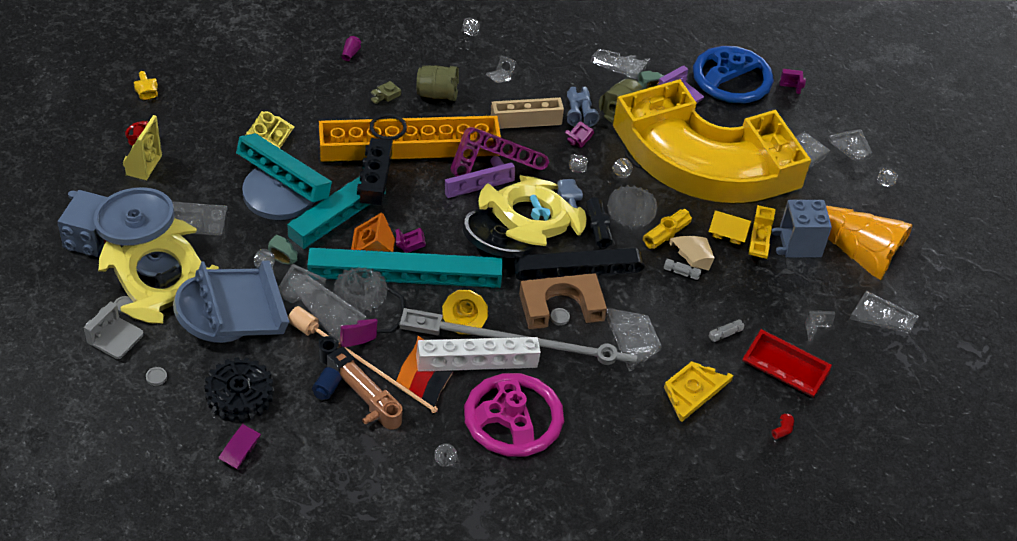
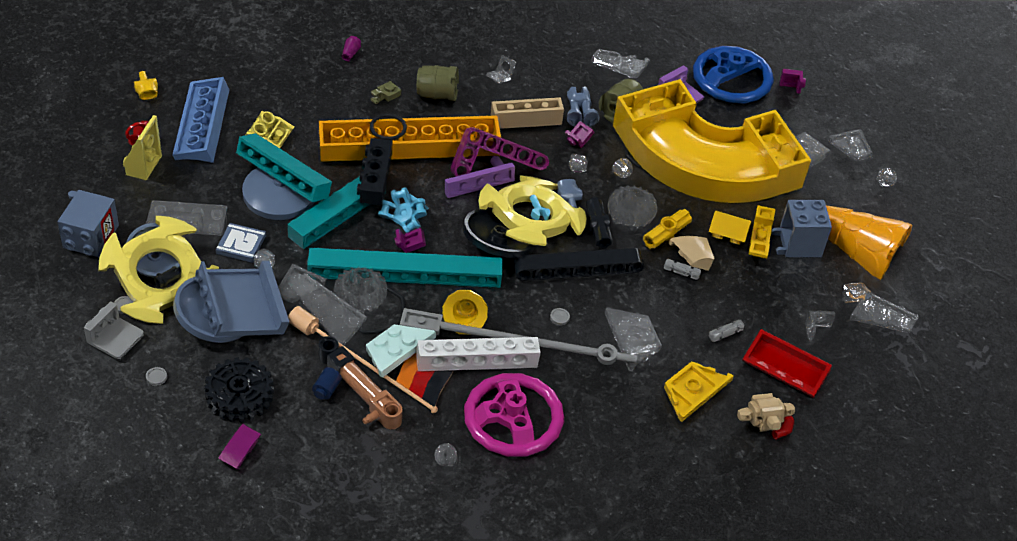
(134, 216): sand blue dish -> none
(201, 120): none -> medium blue arch
(240, 242): none -> tile
(282, 250): sand green rock -> none
(358, 333): magenta slope -> none
(374, 235): orange slope -> none
(396, 346): none -> light aqua wing
(404, 213): none -> medium azure piece
(471, 26): clear piece -> none
(582, 288): medium nougat arch -> none
(649, 79): sand green rock -> none
(766, 412): none -> tan piece
(856, 292): none -> clear bracket

